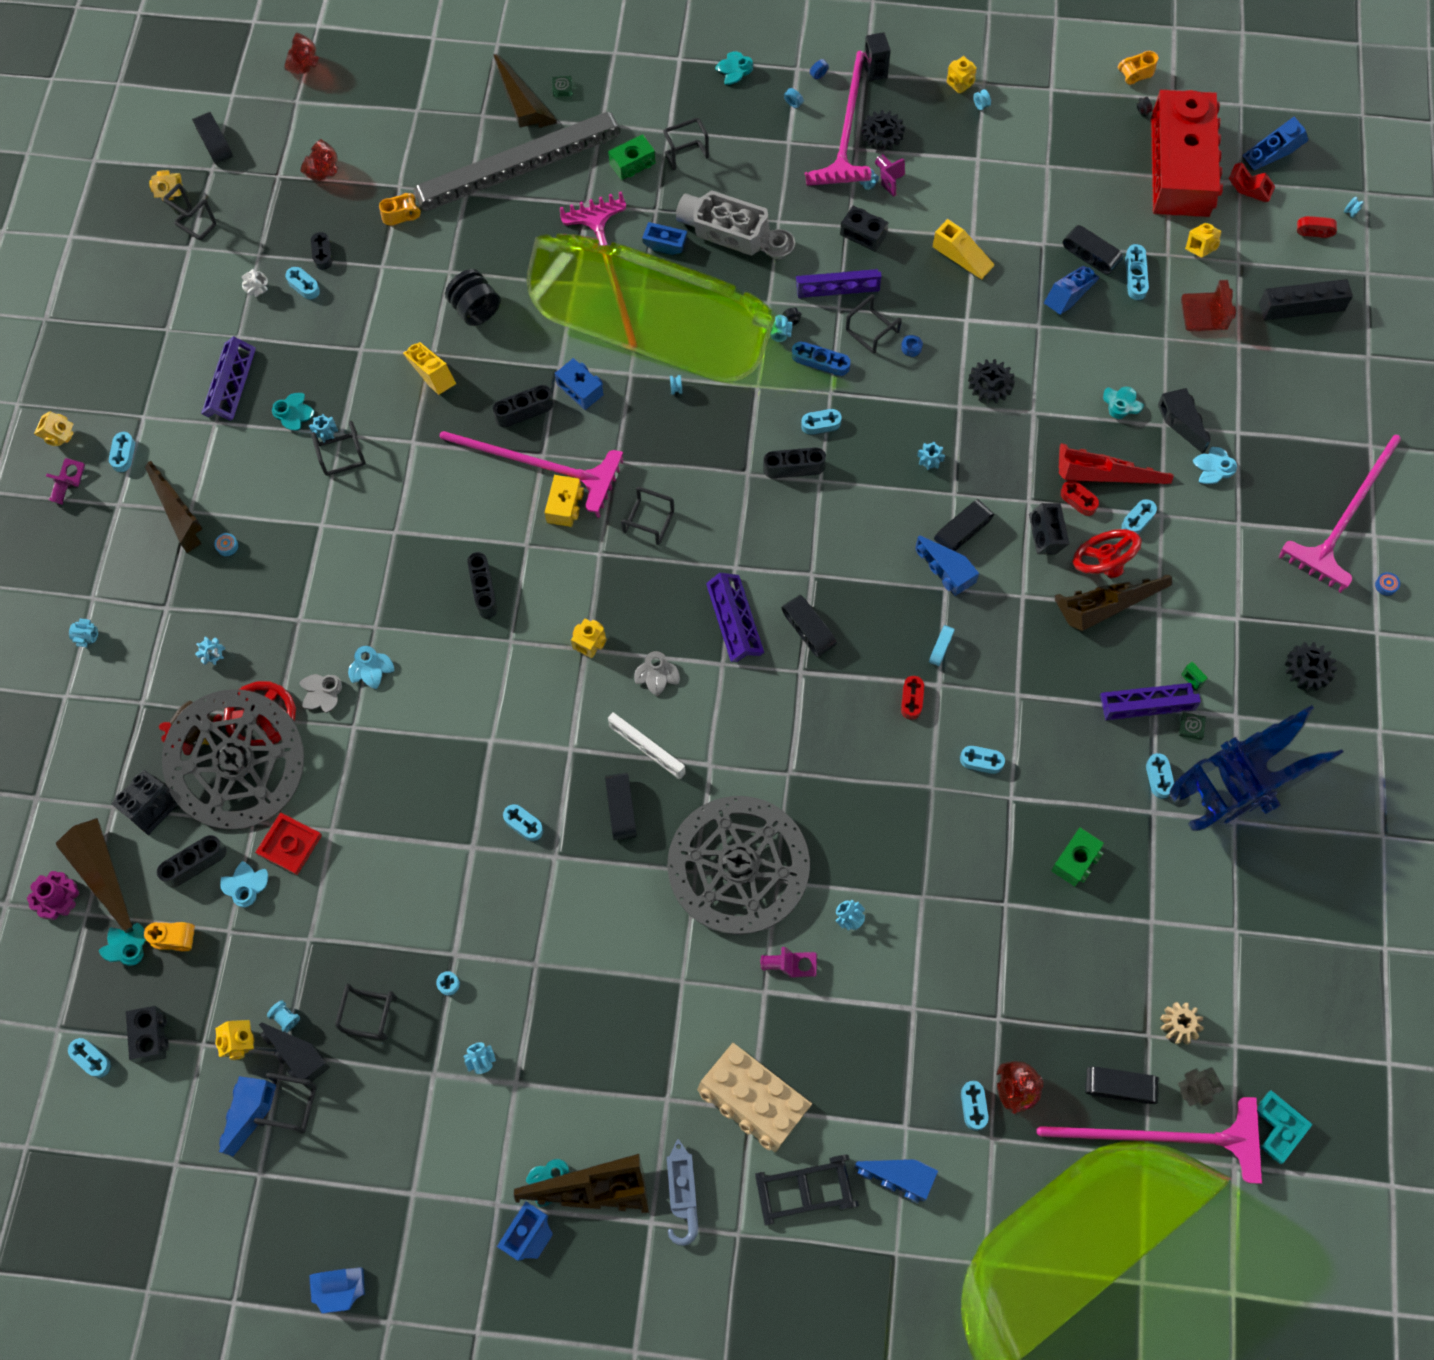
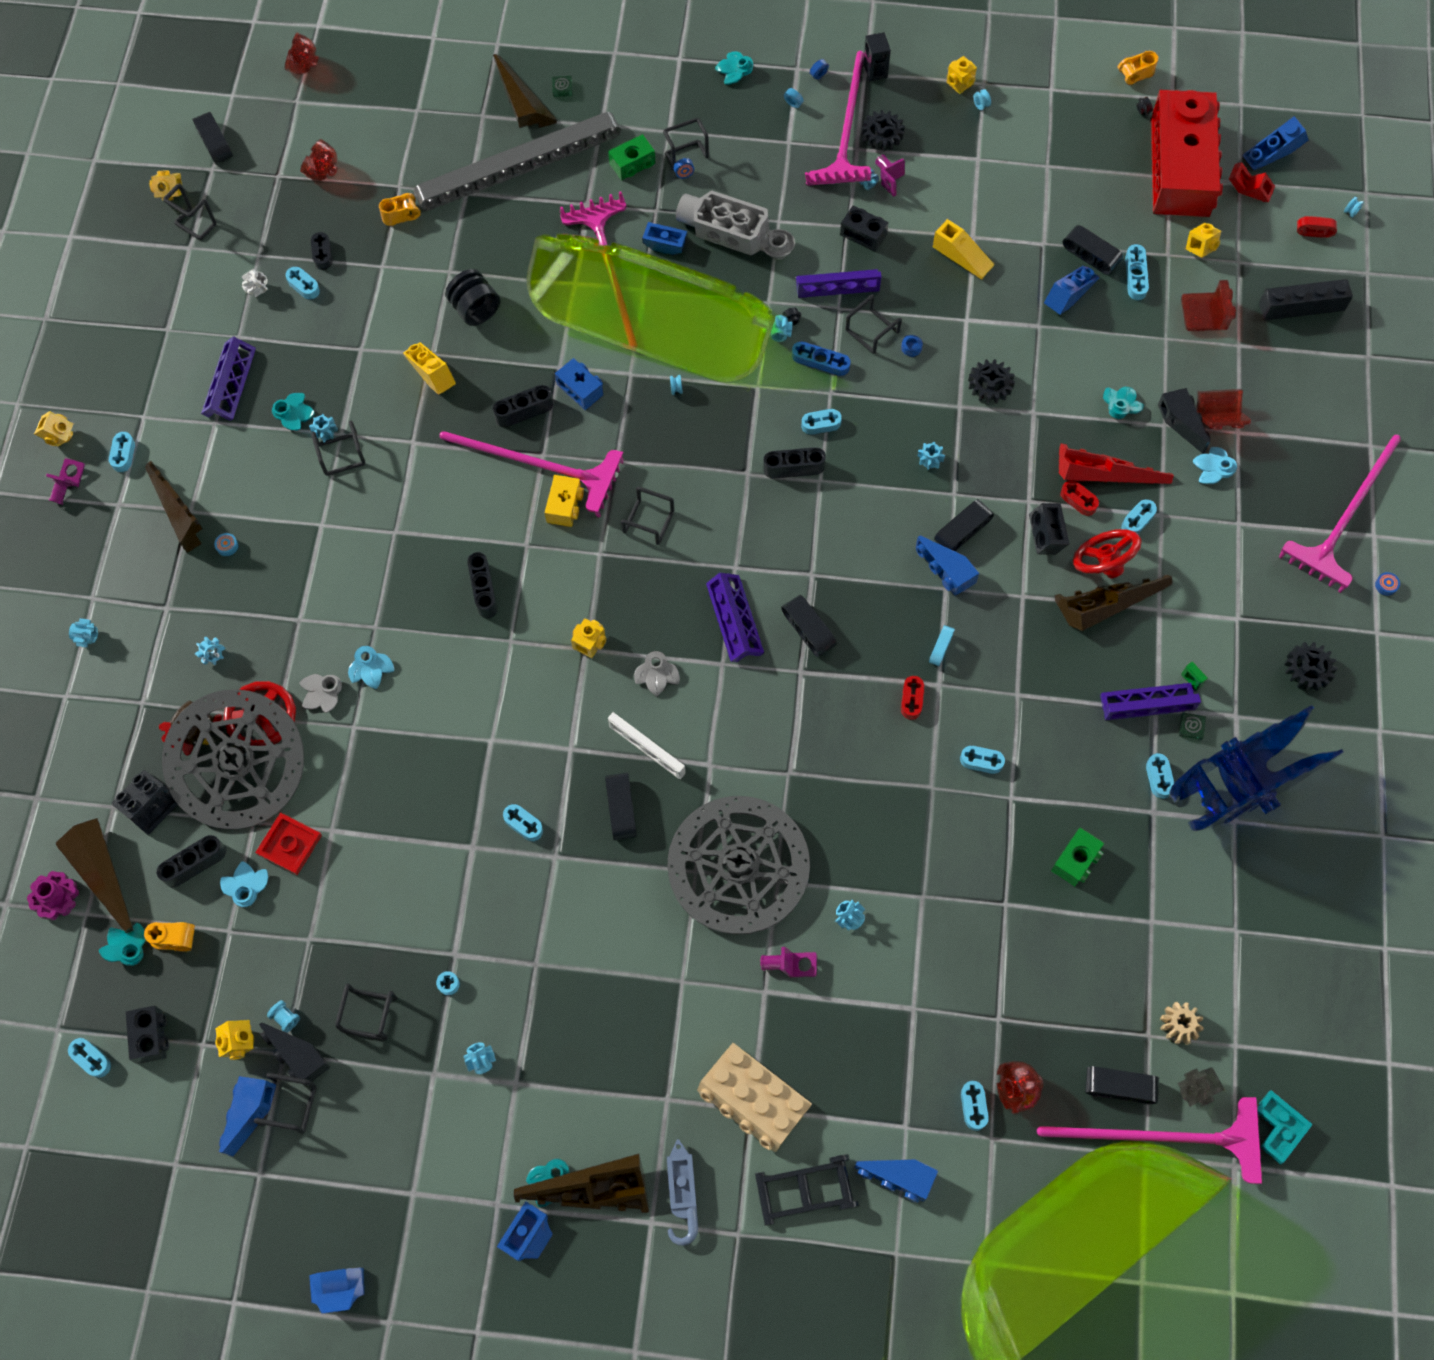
(684, 168): none -> blue tile
(1222, 408): none -> clear red bracket

